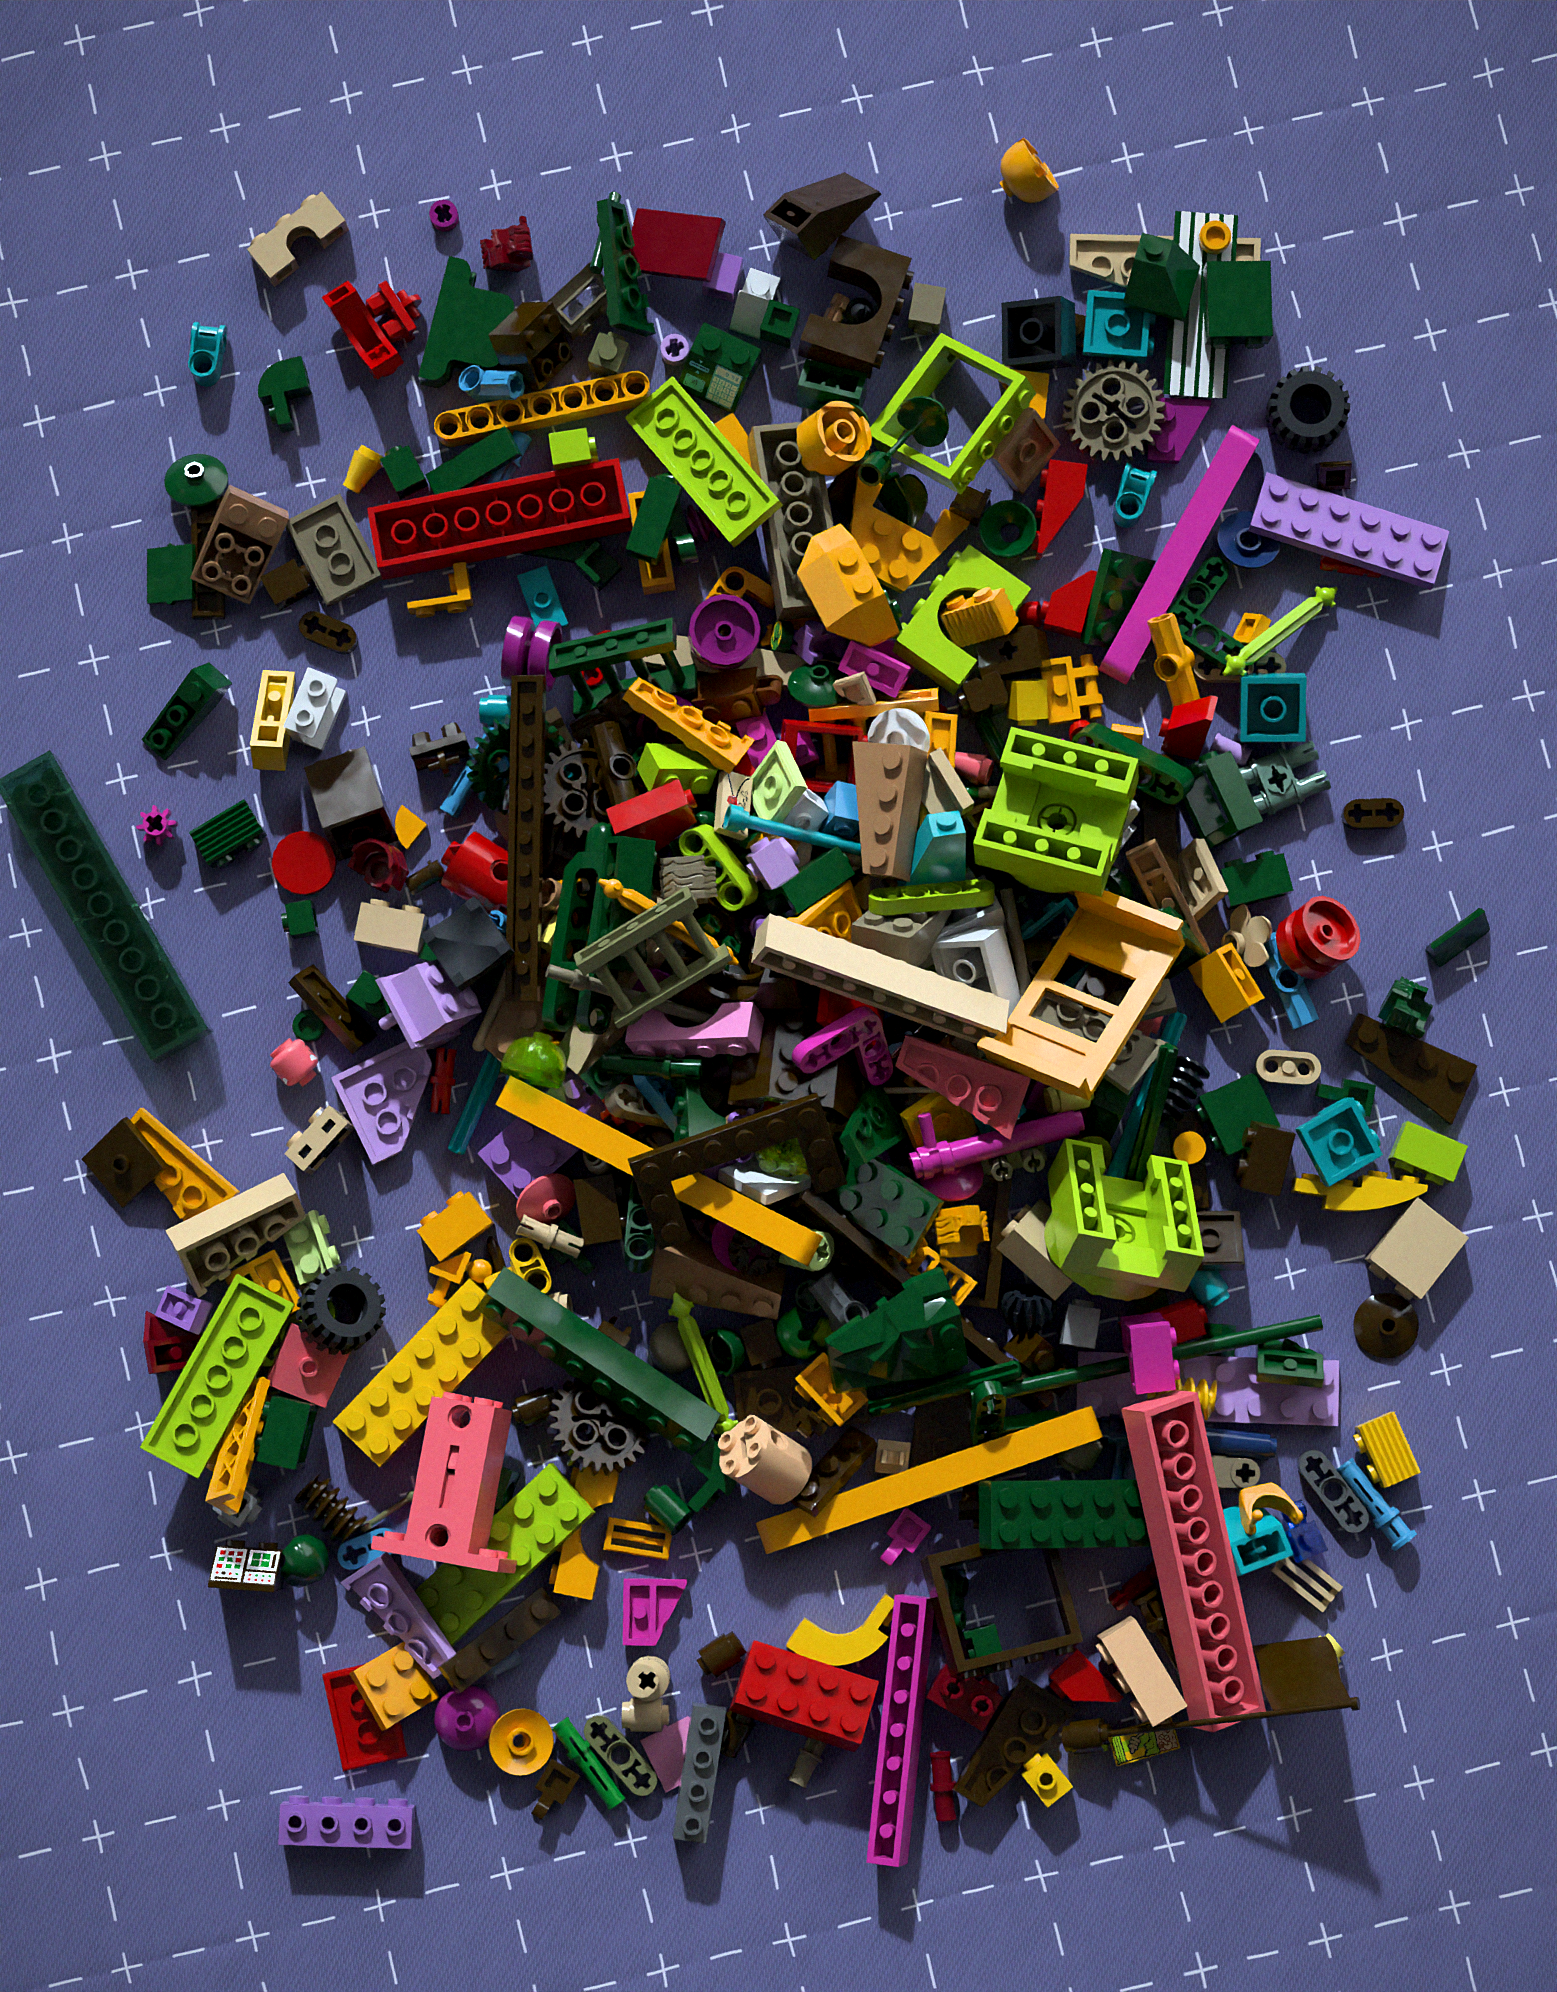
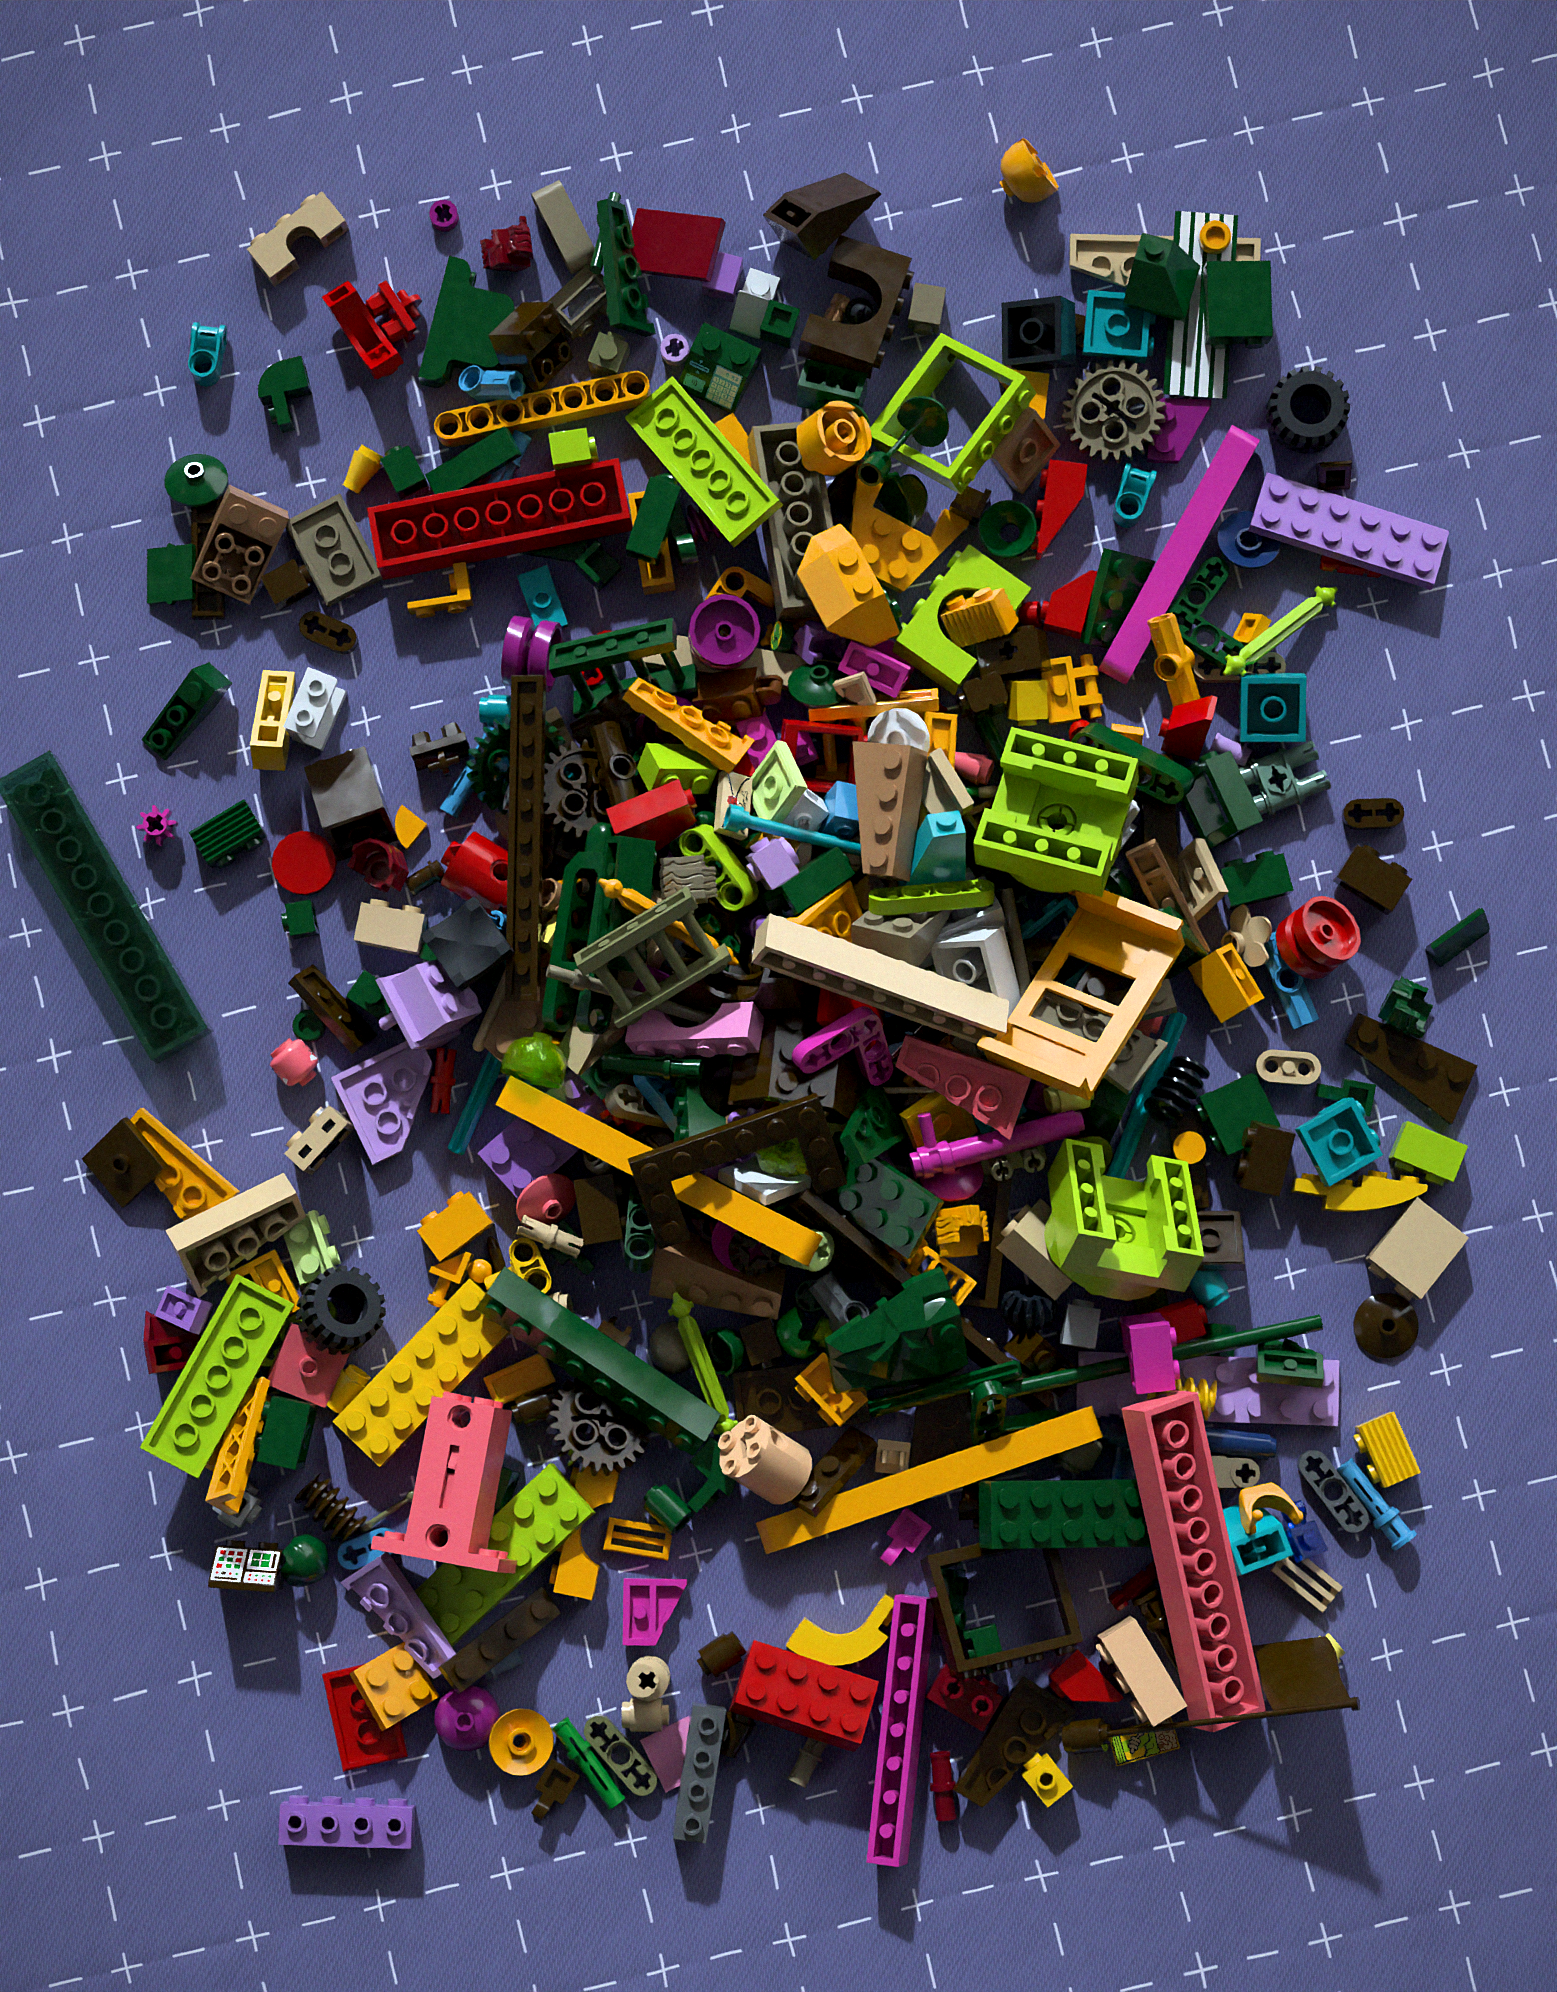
(348, 1386): none -> yellow cone
(519, 1379): none -> yellow tile
(564, 226): none -> dark tan beam
(810, 1423): dark brown plate -> none
(1152, 1112): dark green axle -> none
(1373, 878): none -> dark brown brick

